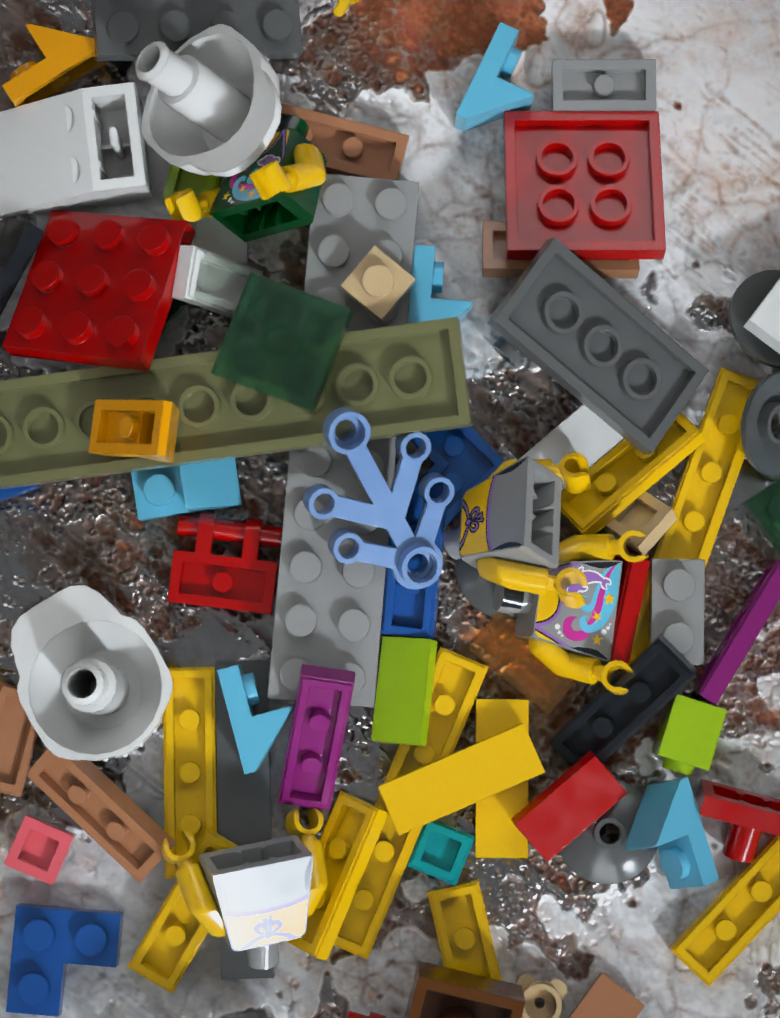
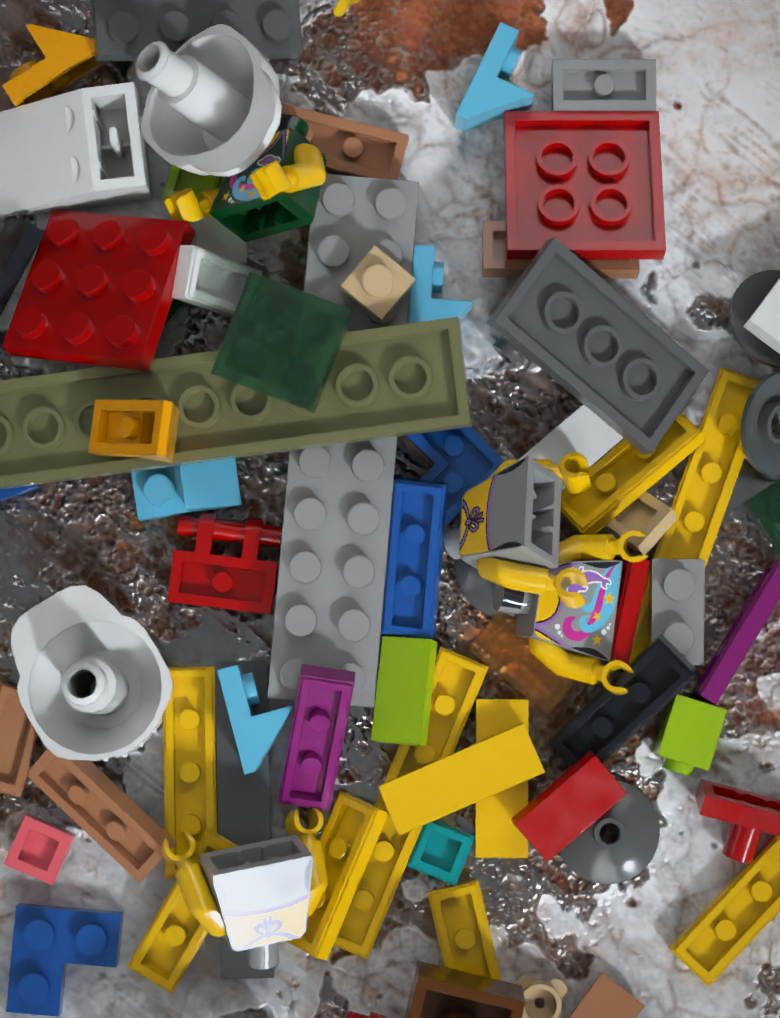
(387, 505): medium blue plant -> none
(673, 825): medium azure slope -> none

